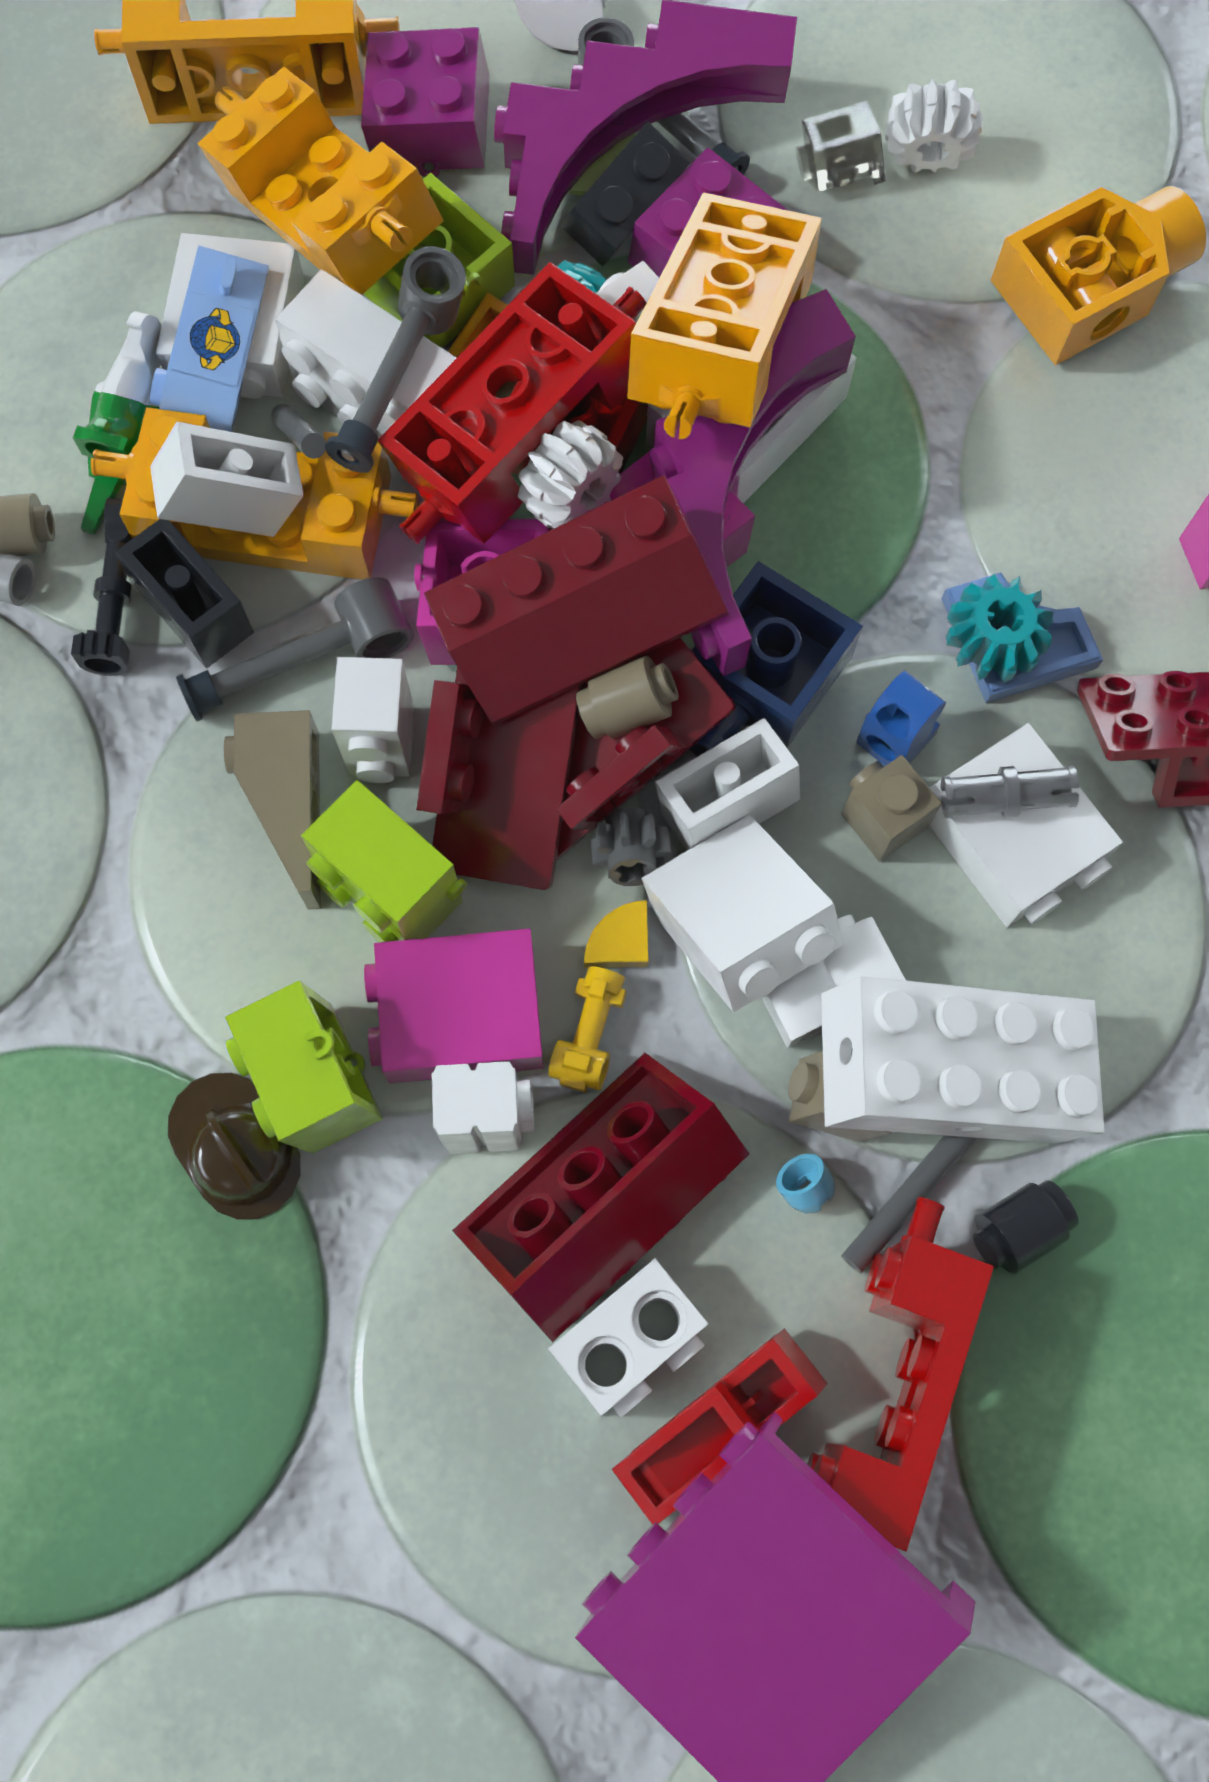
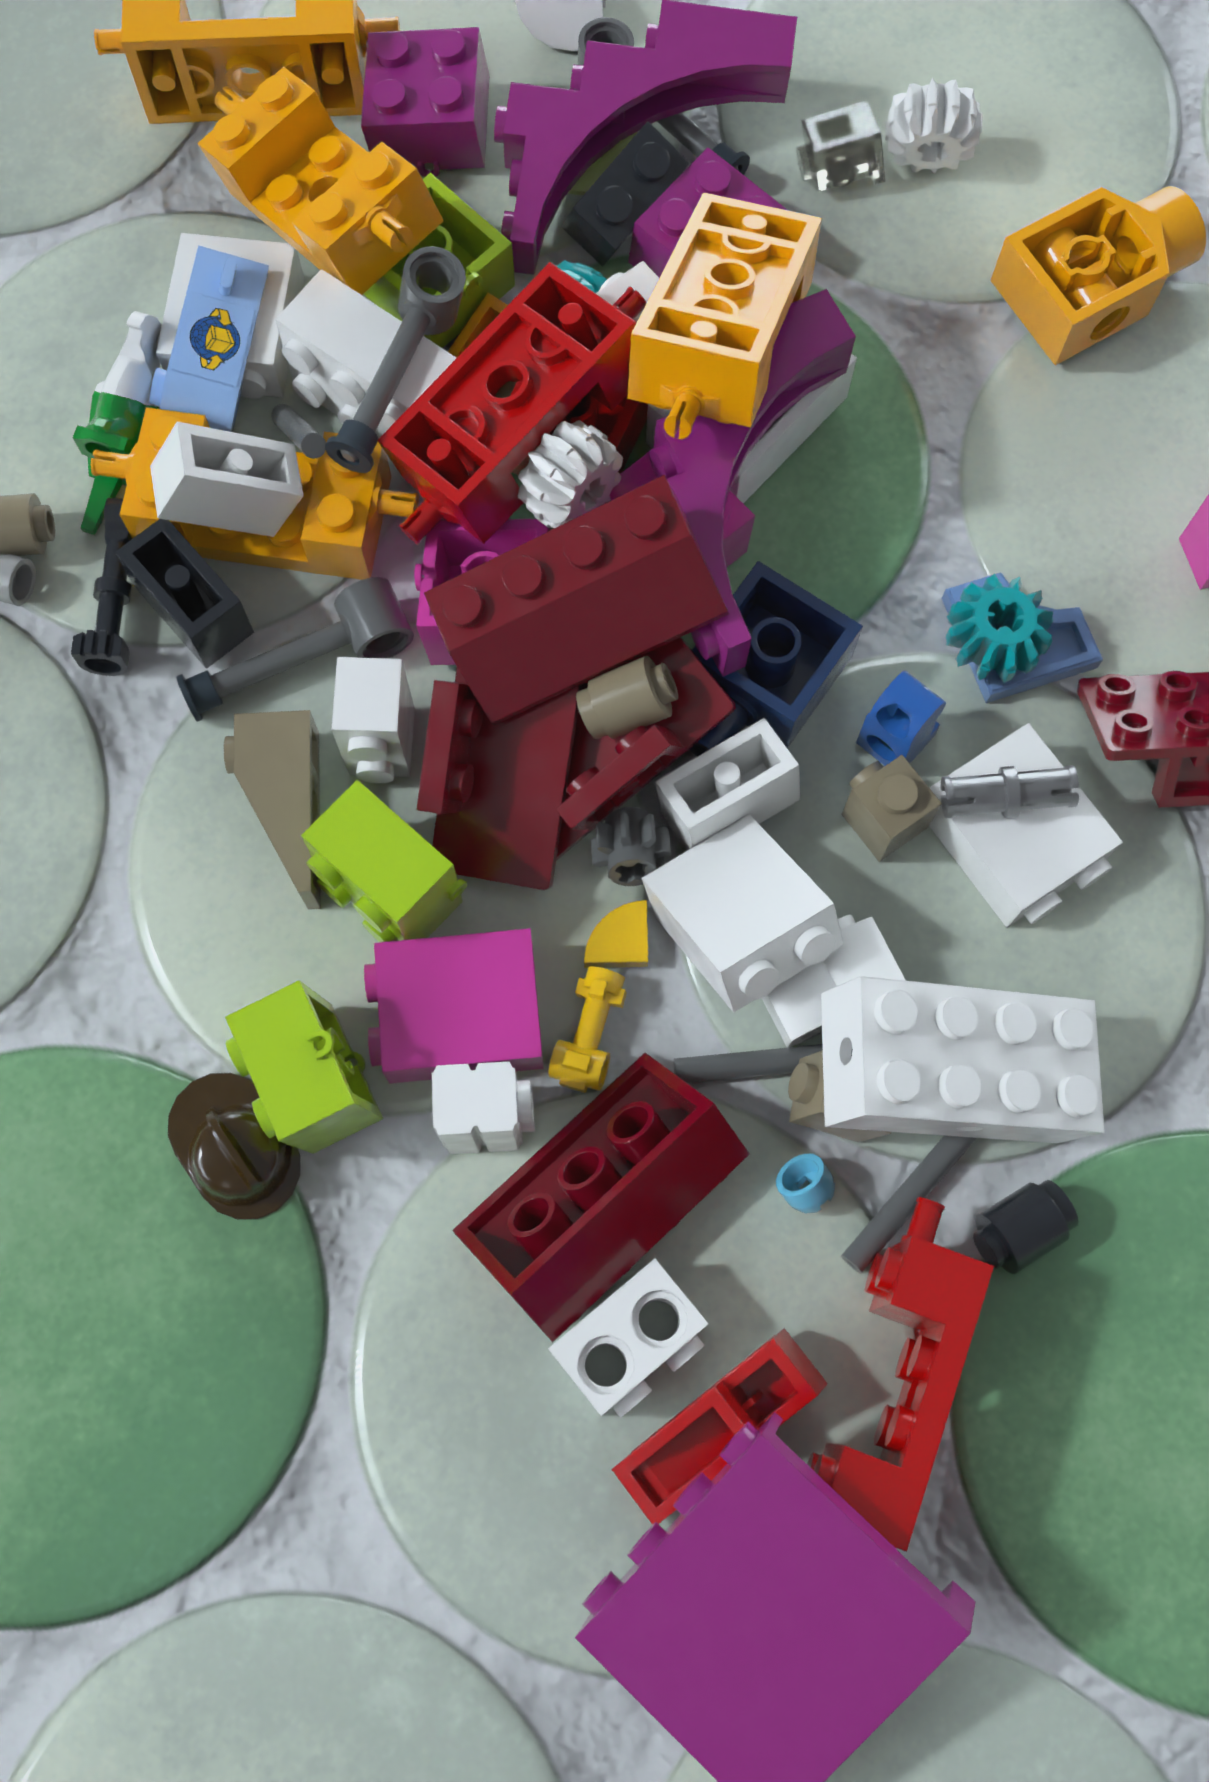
(741, 1064): none -> dark grey bar

